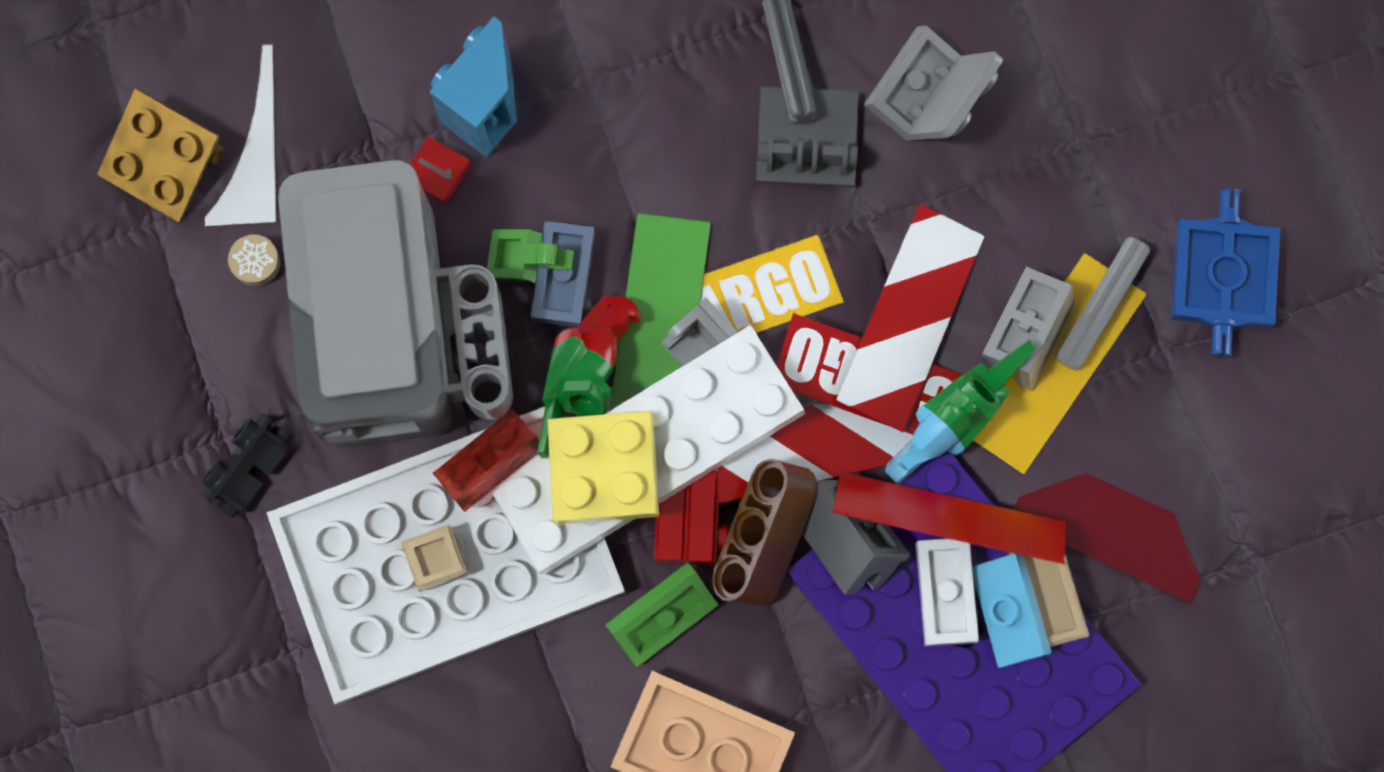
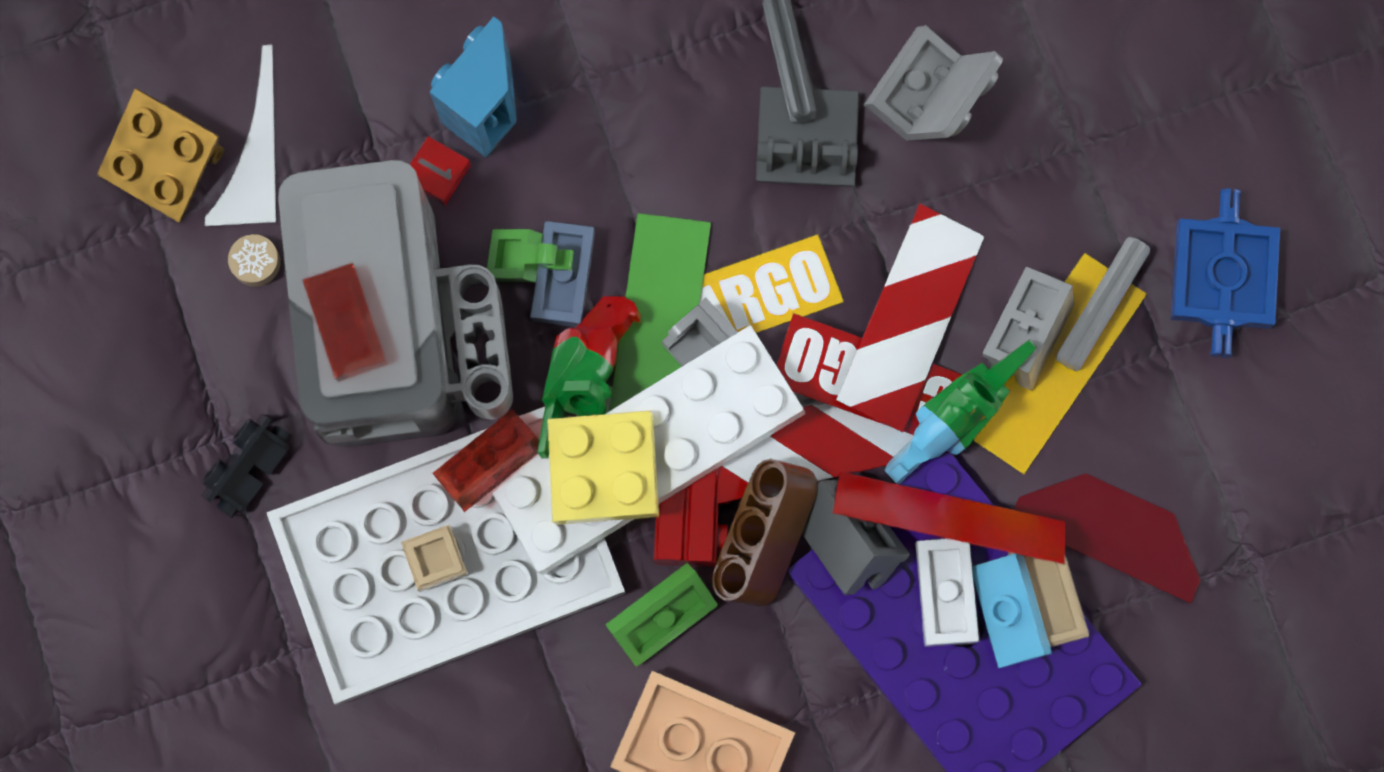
(345, 322): none -> clear red plate

